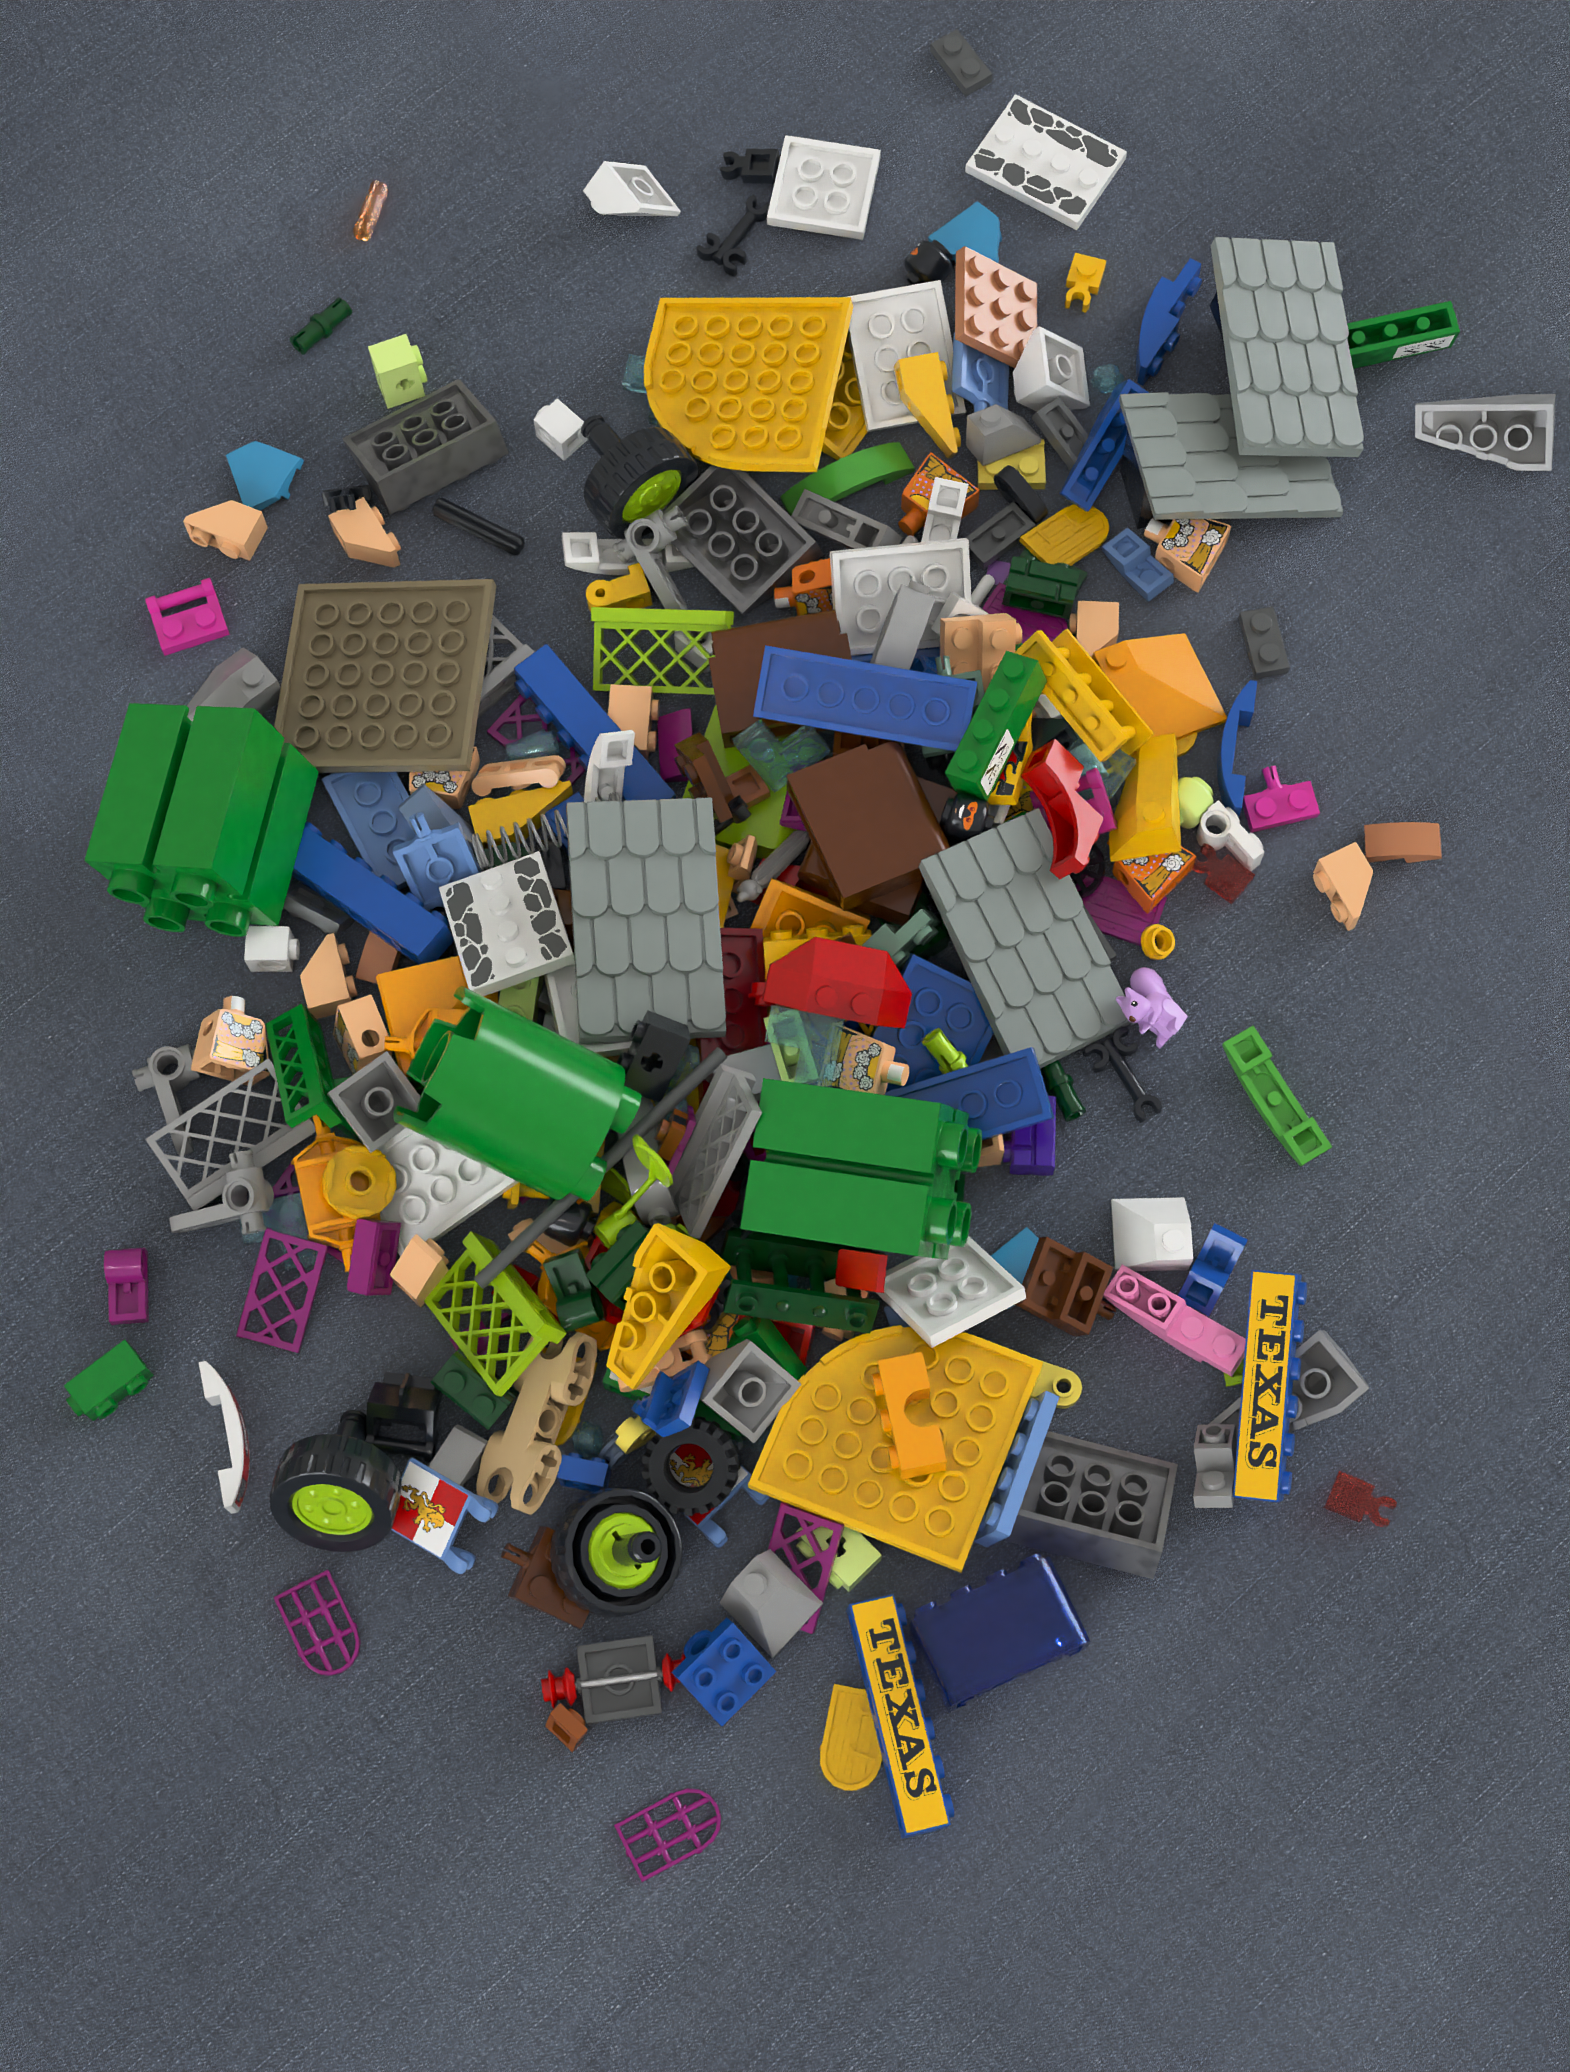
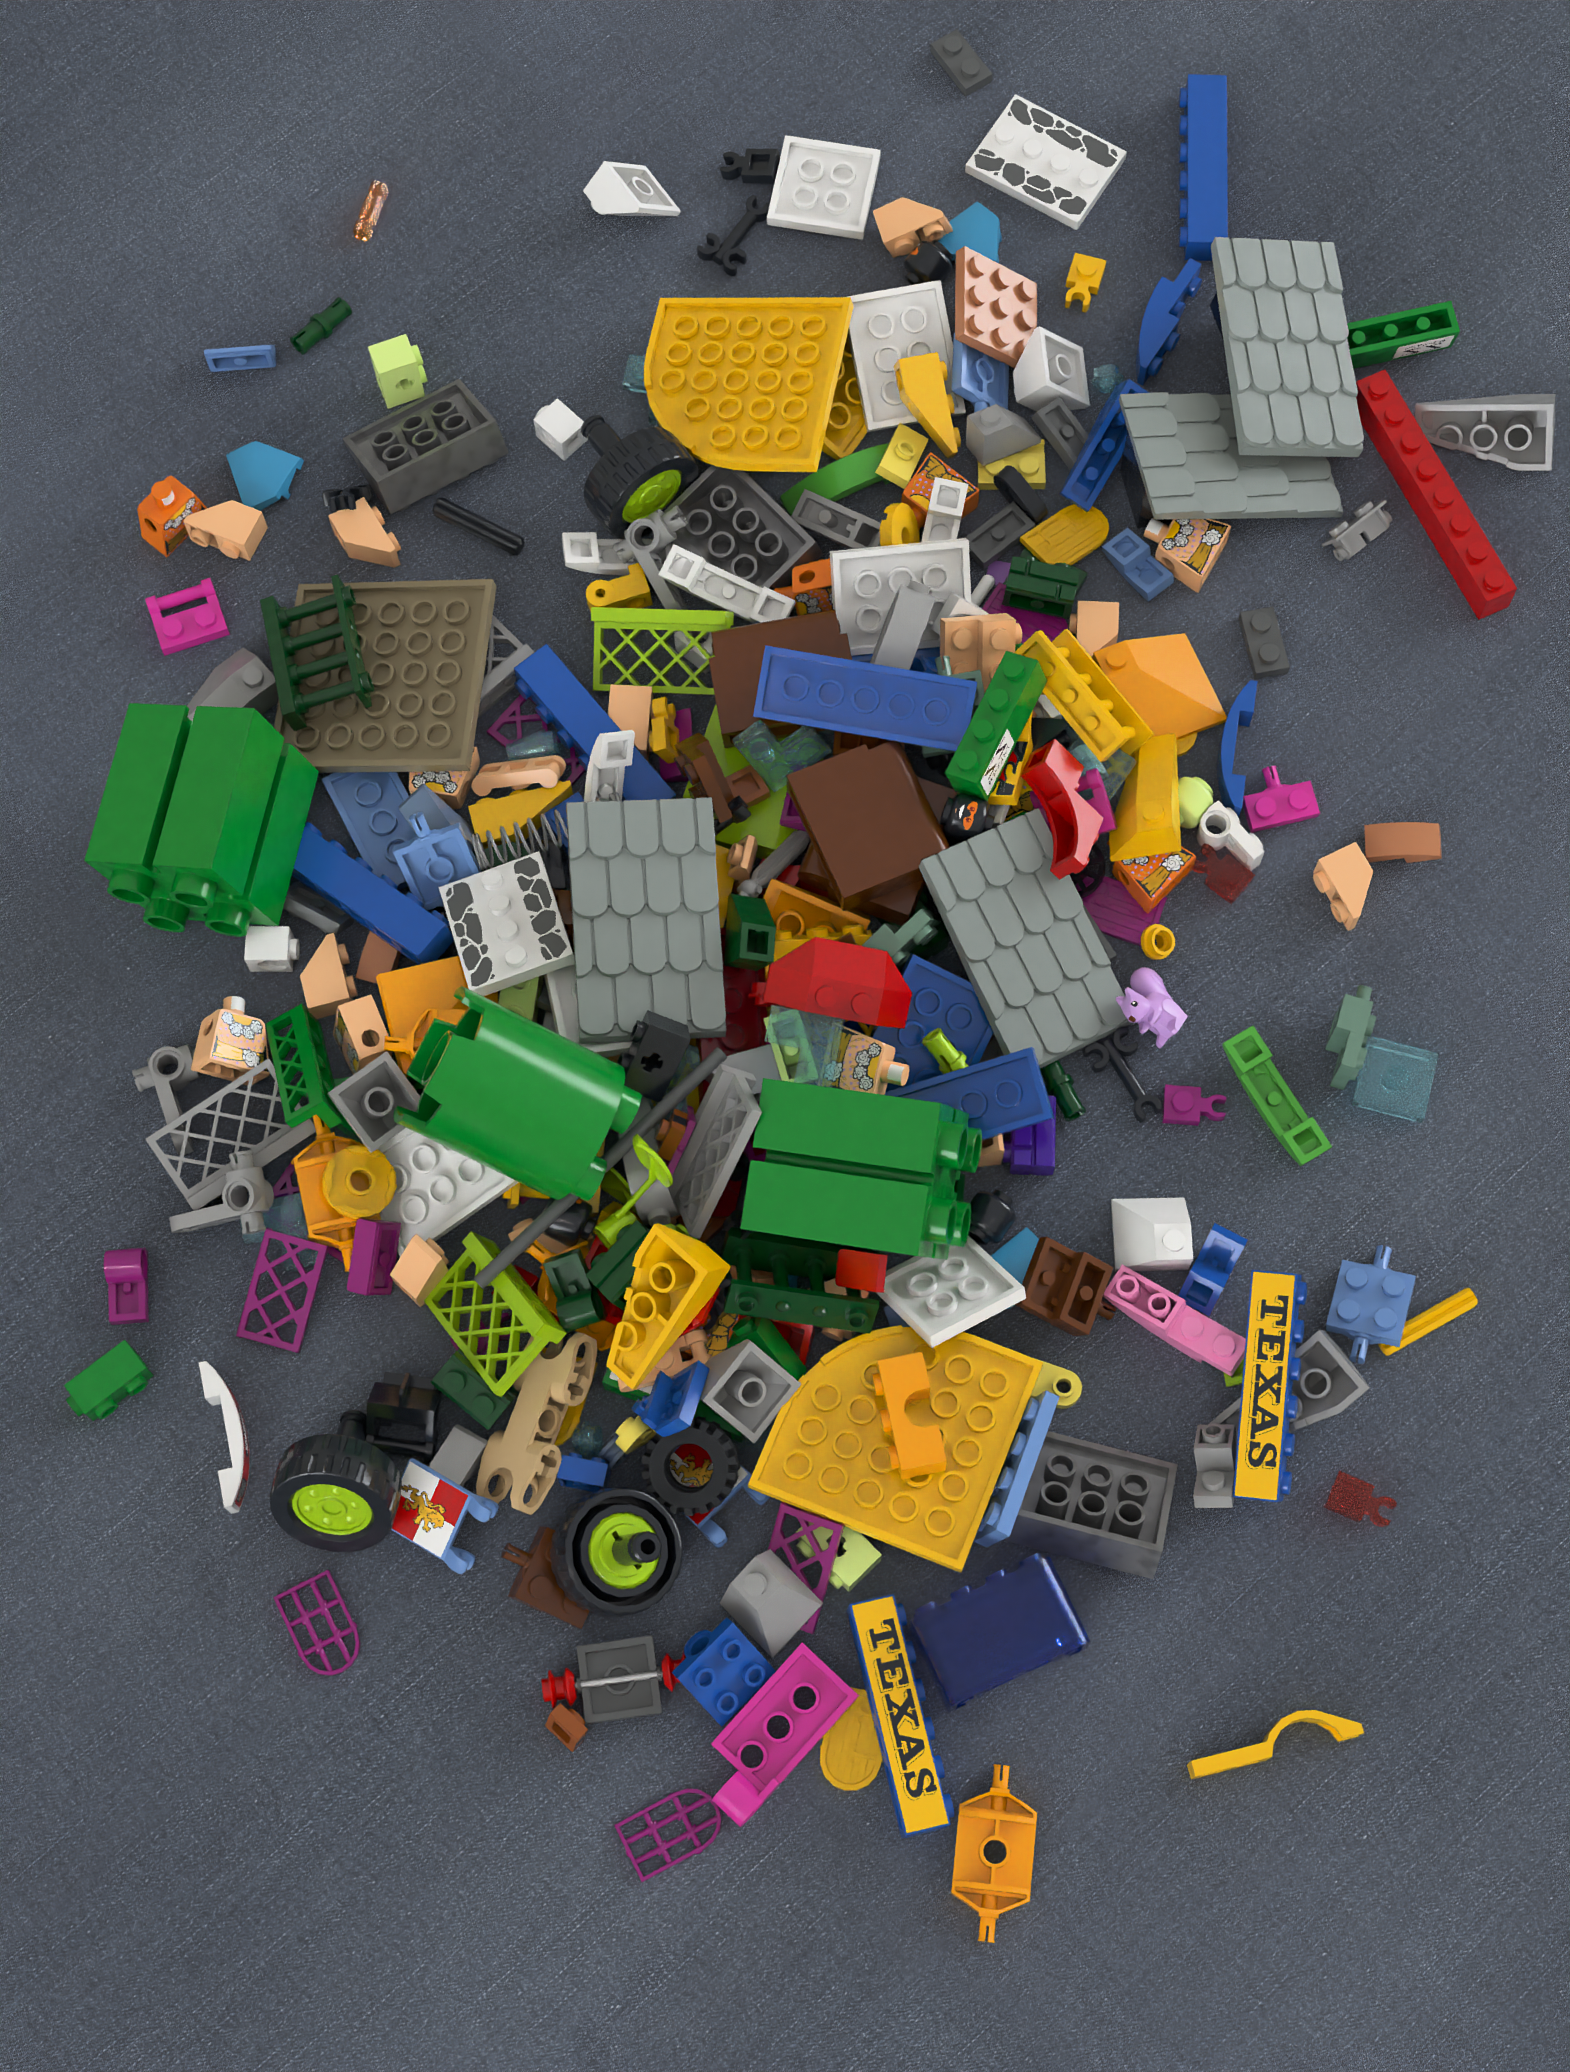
(163, 514): none -> orange torso
(241, 358): none -> medium blue slope
(284, 647): none -> dark green fence
(664, 732): none -> yellow plate
(723, 588): none -> white slope
(749, 933): none -> dark green slope
(753, 1786): none -> dark pink hinge
(899, 526): none -> yellow tile
(902, 456): none -> light yellow plate
(908, 223): none -> light nougat slope
(985, 1885): none -> light orange plate
(990, 1216): none -> black head
(1185, 1105): none -> magenta plate
(1205, 164): none -> blue brick
(1340, 1728): none -> yellow piece
(1347, 536): none -> light grey hinge
(1349, 1035): none -> sand green plate
(1370, 1303): none -> medium blue plate
(1395, 1079): none -> clear light blue plate
(1433, 496): none -> red brick
(1434, 1318): none -> yellow axle

